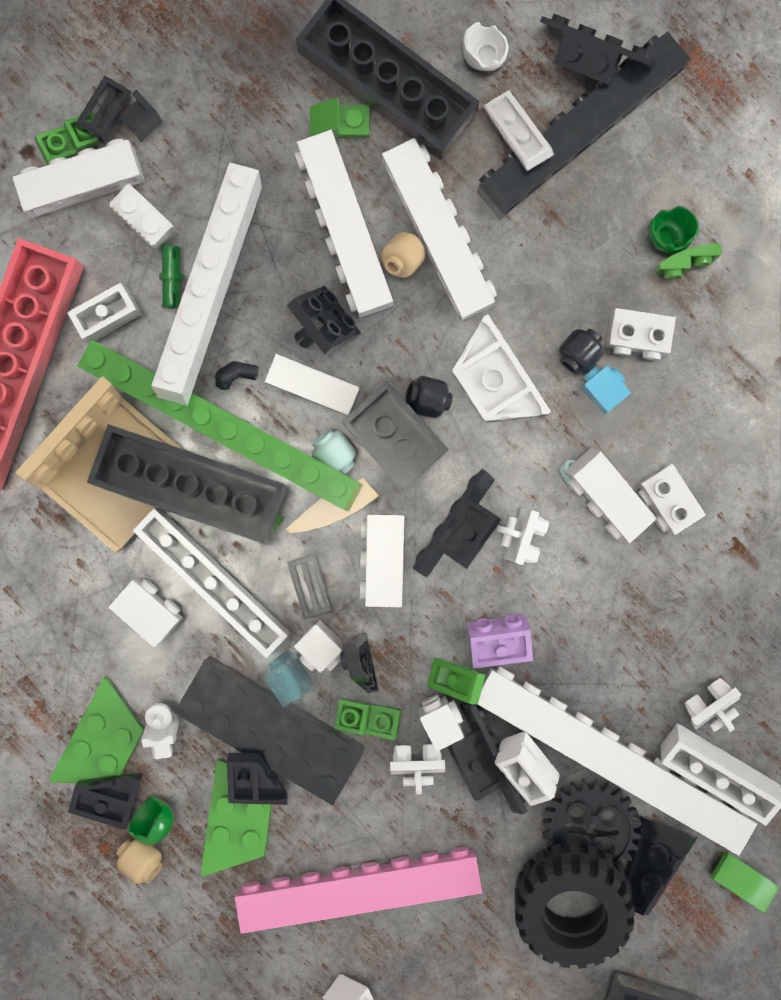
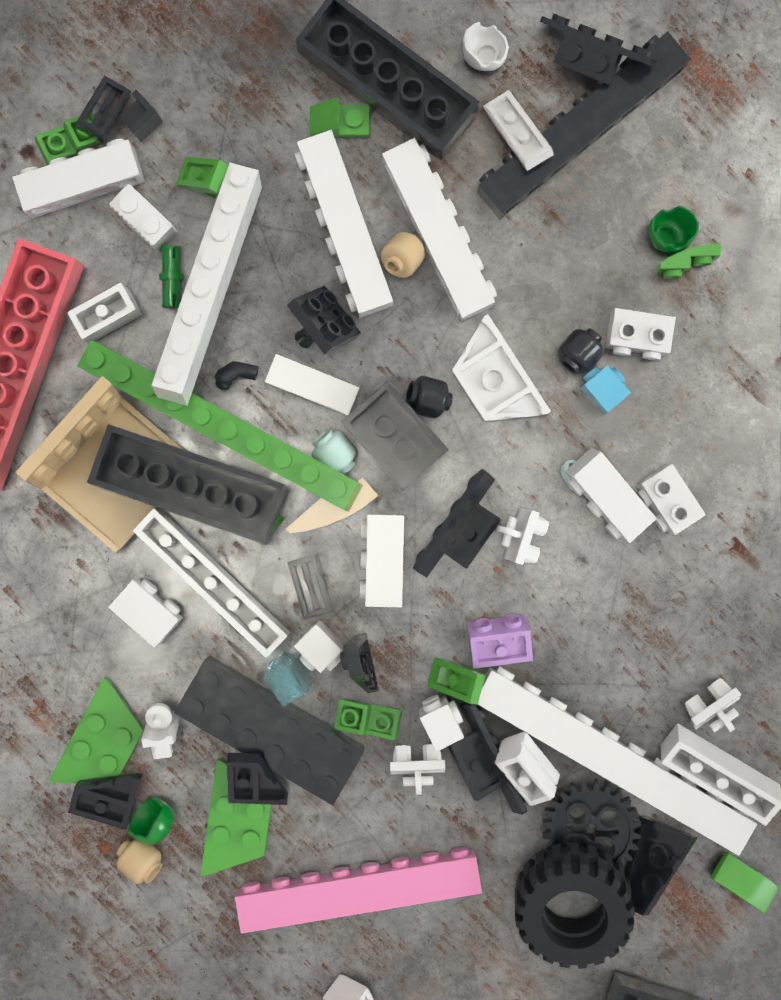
(202, 176): none -> bright green slope

